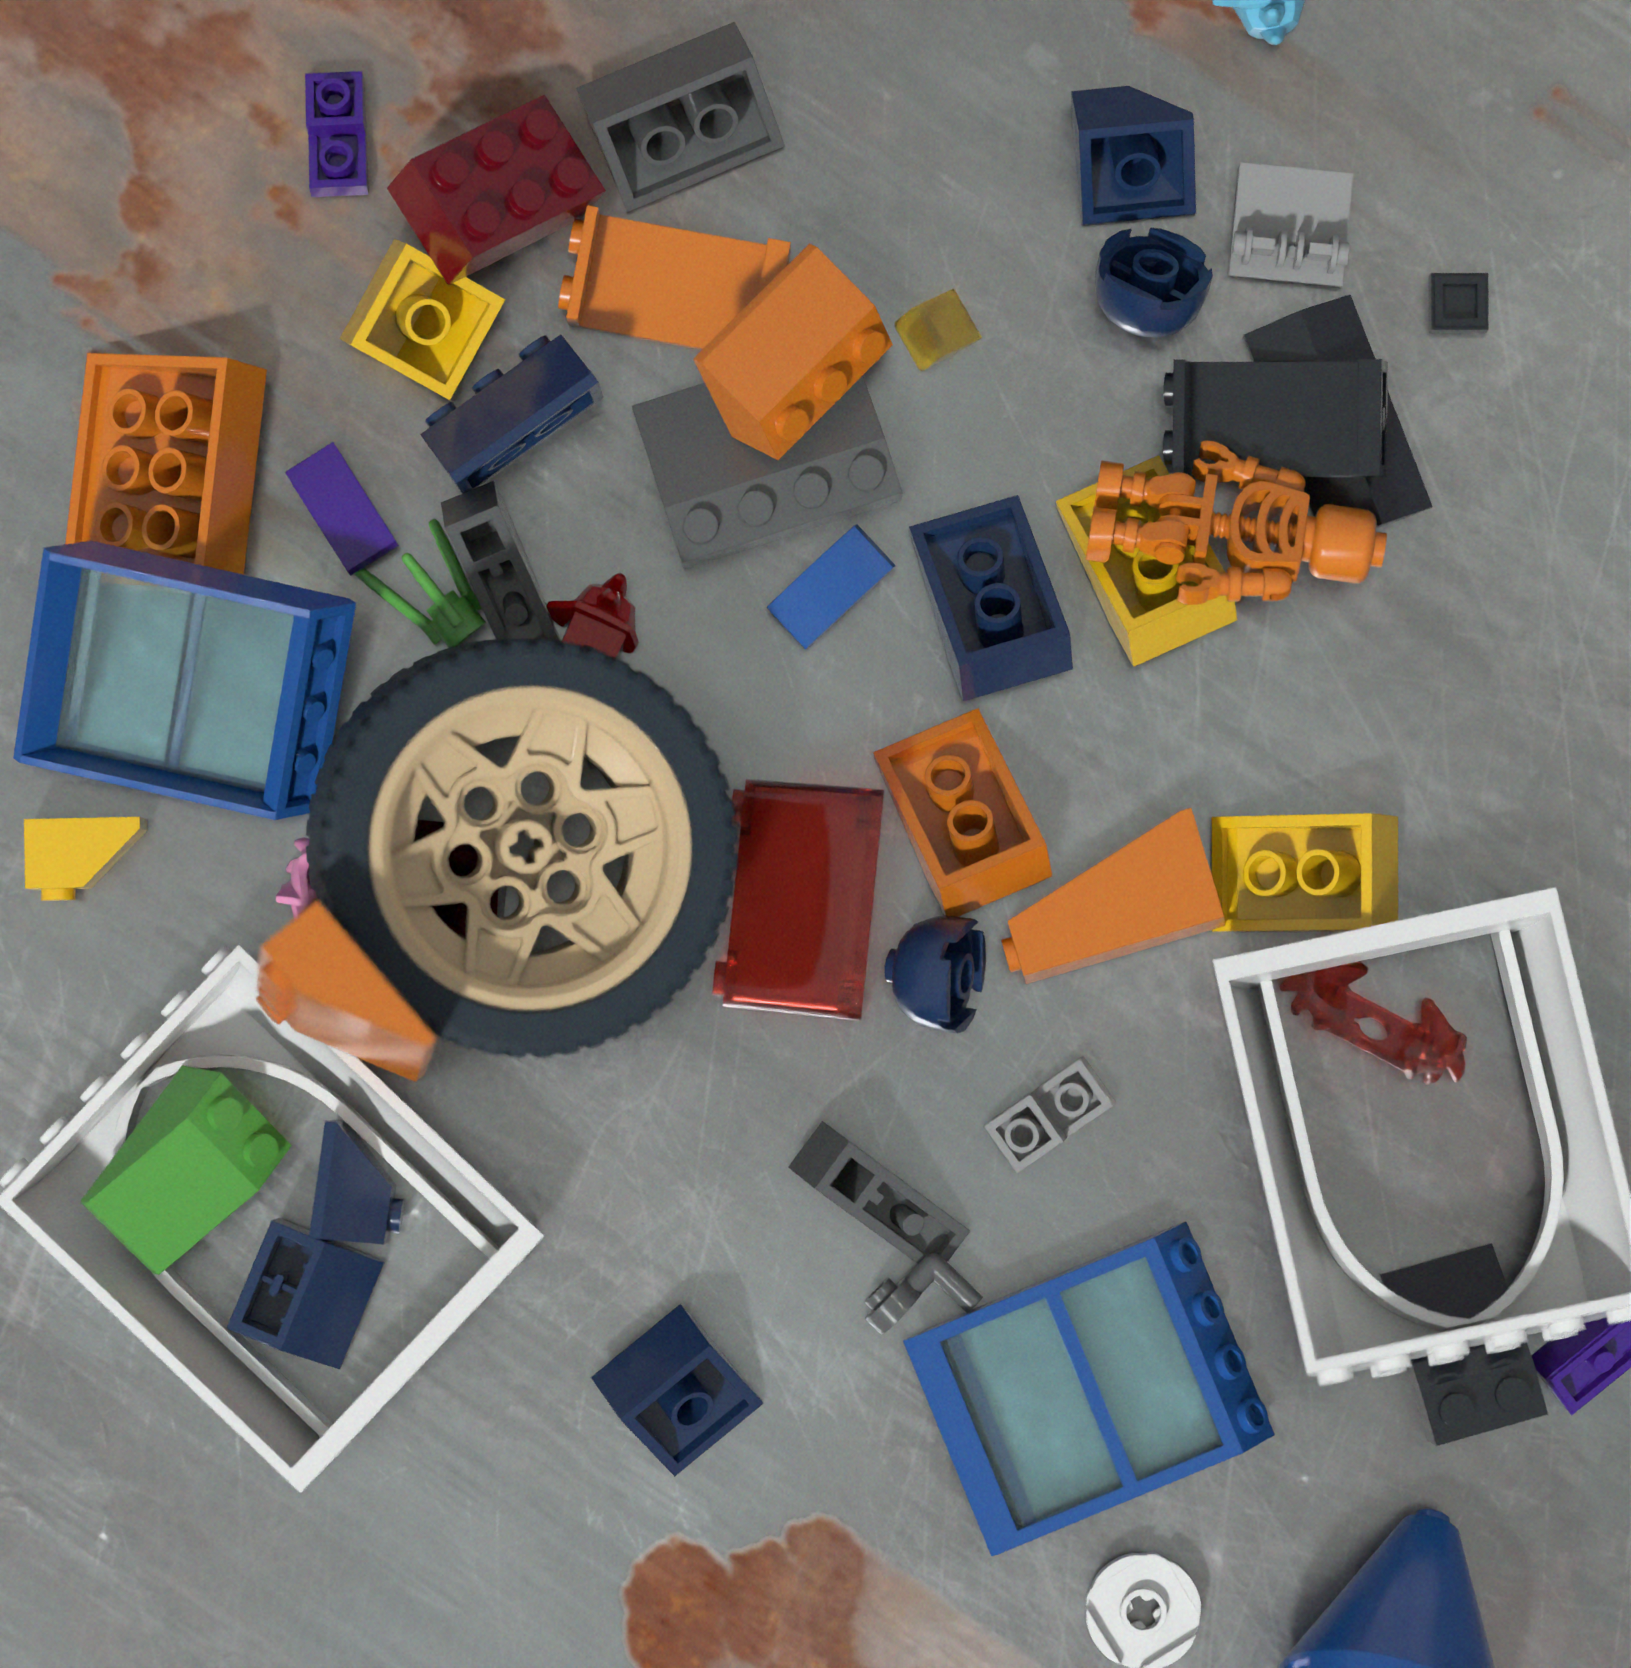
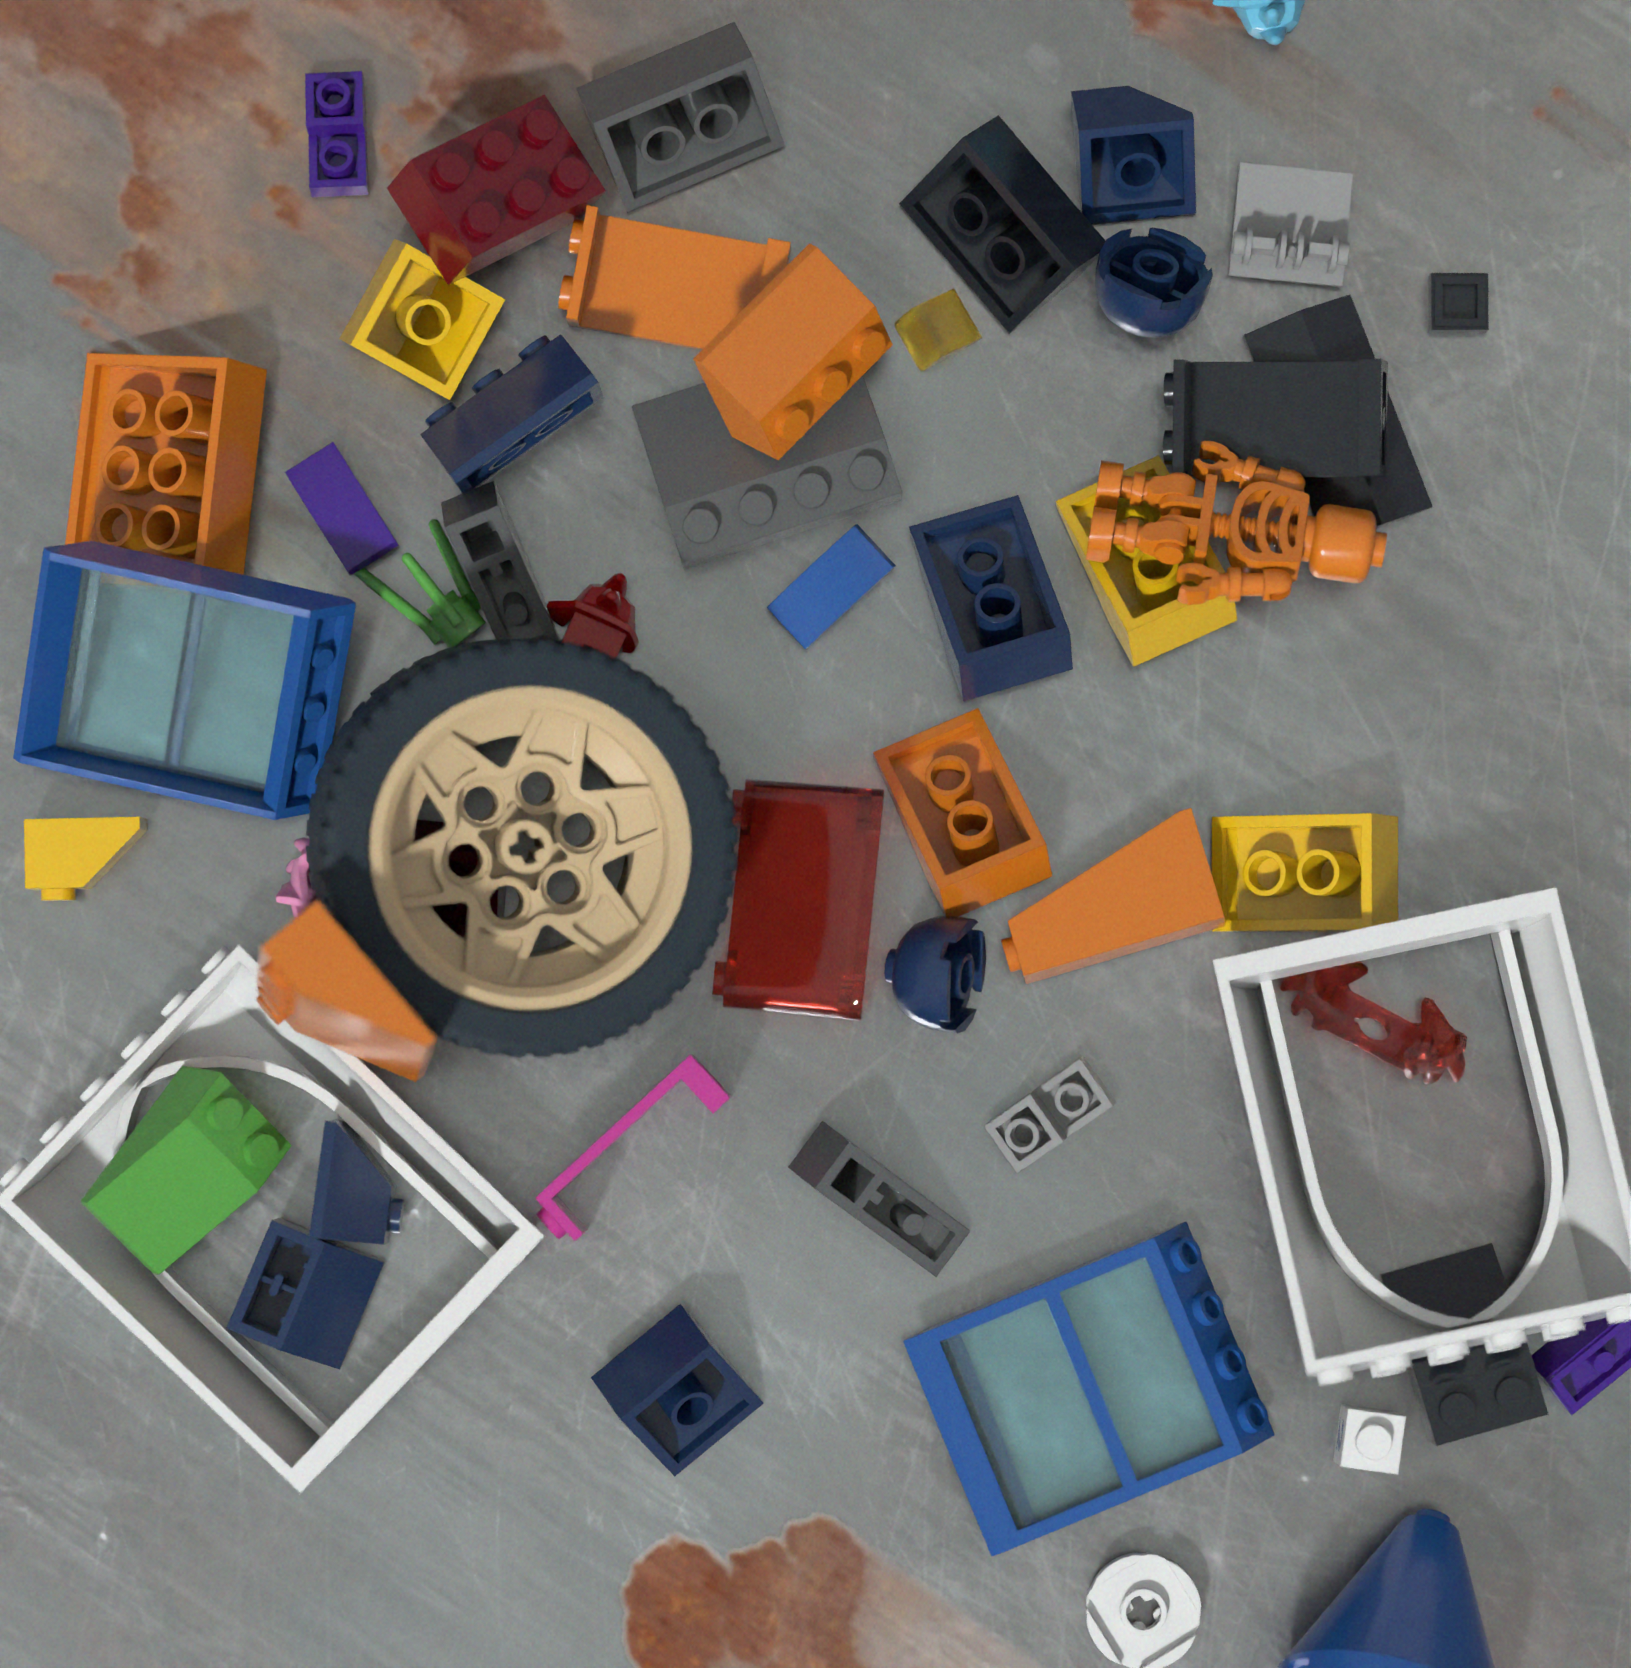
(555, 1212): none -> dark pink panel
(893, 1300): dark grey plate -> none
(1003, 223): none -> black slope
(1369, 1439): none -> white brick

